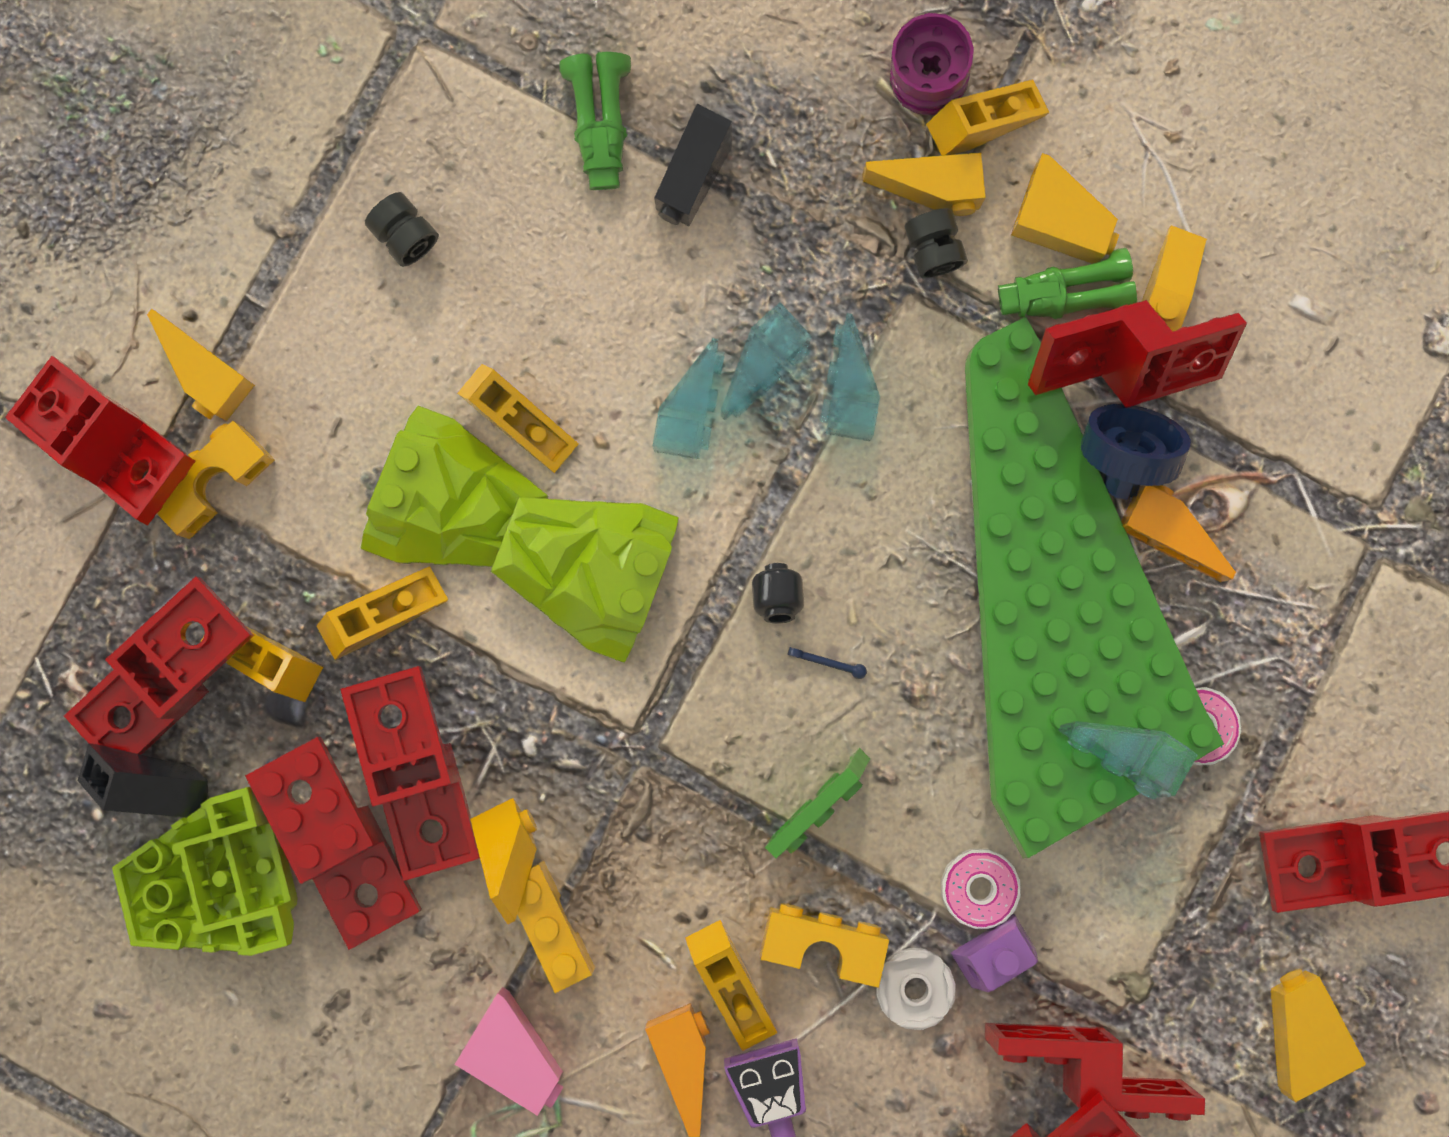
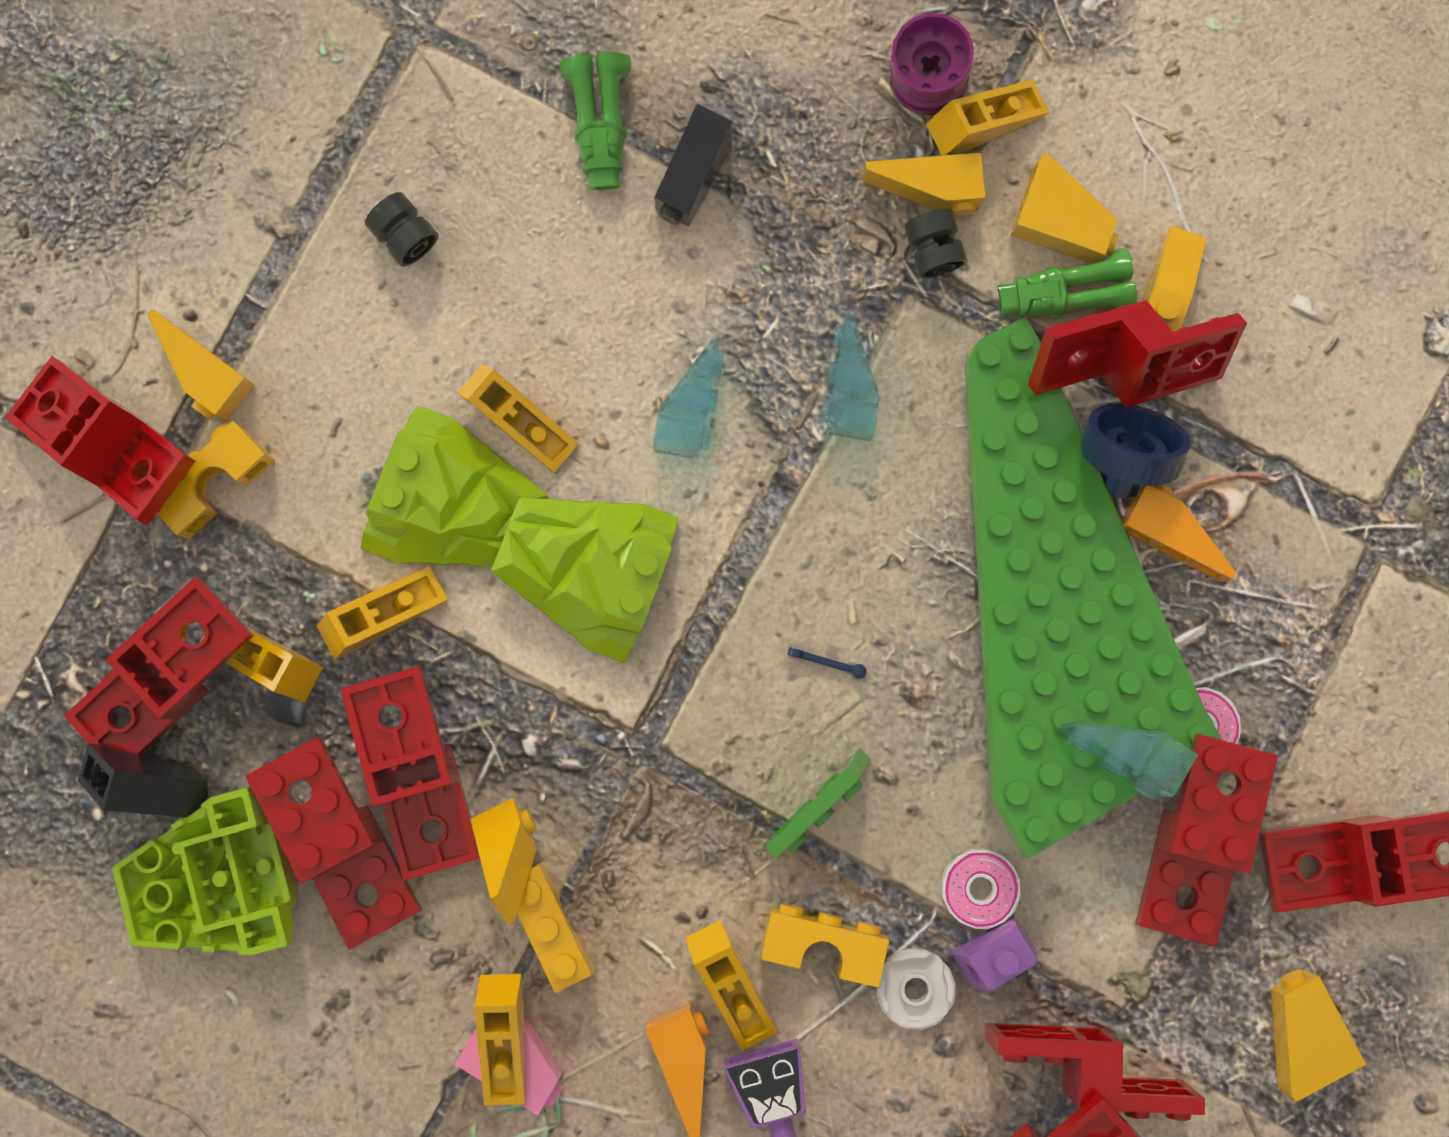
(501, 1038): none -> yellow slope
(768, 349): clear light blue slope -> none
(778, 593): black head -> none
(1206, 840): none -> red bracket

